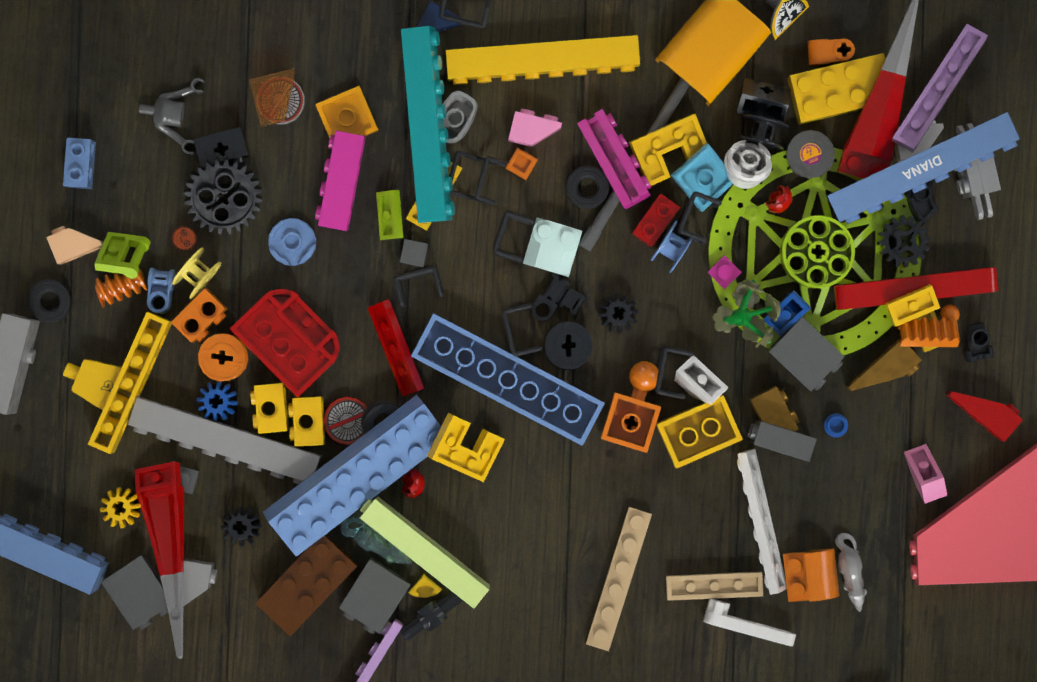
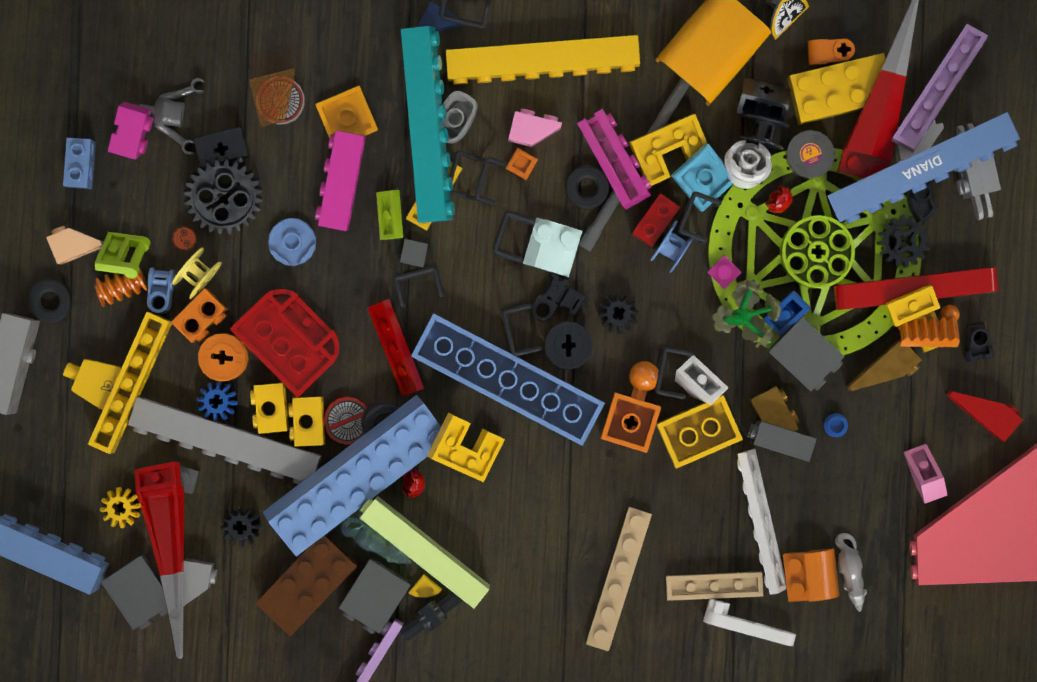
(132, 129): none -> dark pink brick

